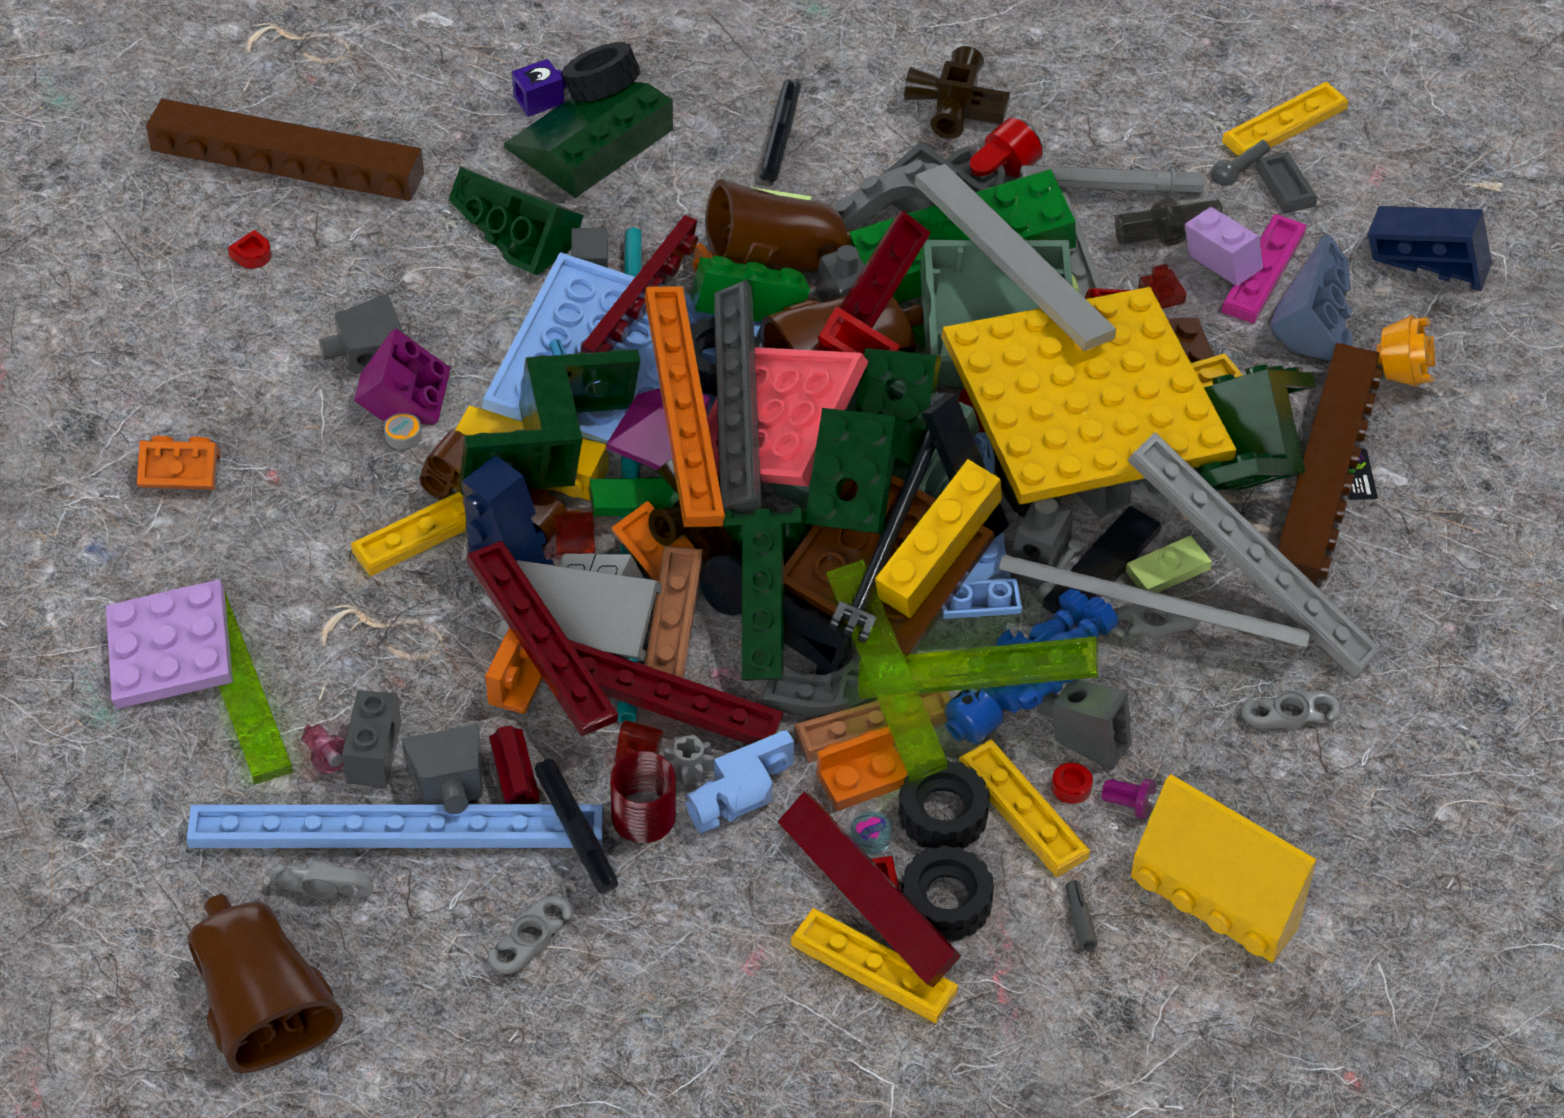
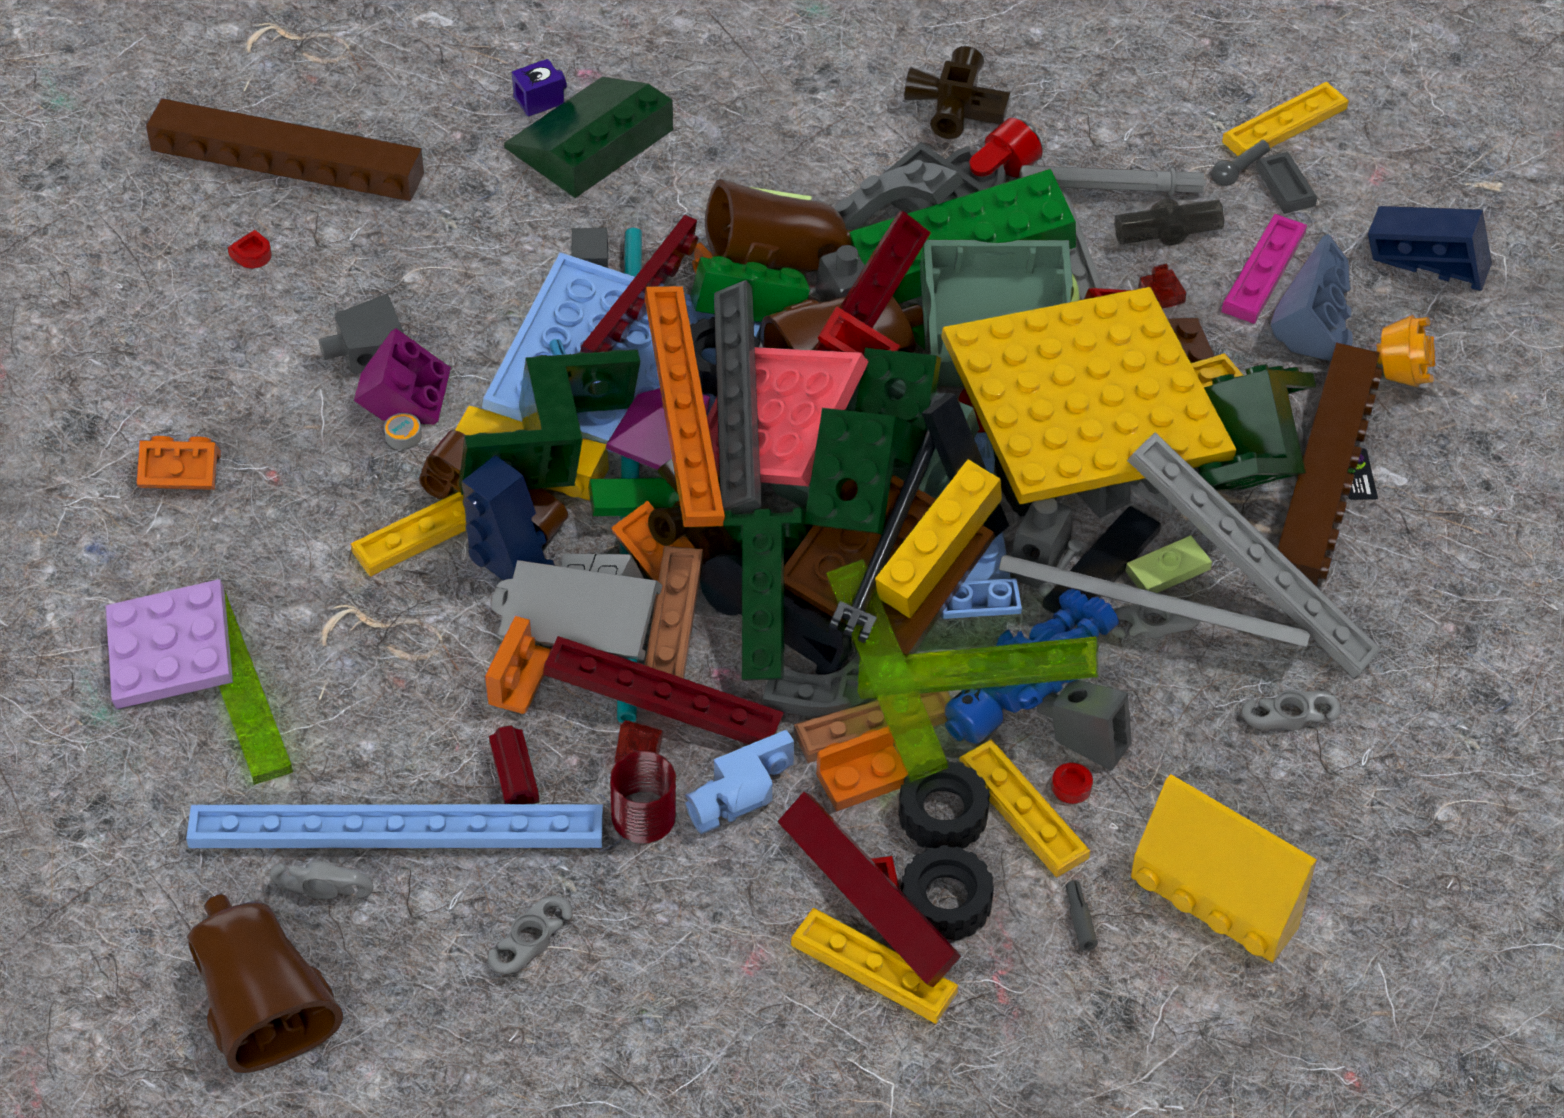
(325, 748): clear pink piece -> none
(371, 738): dark grey brick -> none
(446, 767): dark grey torso -> none
(518, 223): dark green wedge -> none
(542, 638): dark red tile -> none
(574, 532): clear red tile -> none
(576, 826): black axle -> none
(601, 71): black tyre -> none
(690, 759): light grey gear -> none
(780, 130): black axle -> none
(871, 832): clear light blue tile -> none
(1015, 257): light grey tile -> none
(1141, 797): magenta piece -> none
(1224, 246): lavender brick -> none

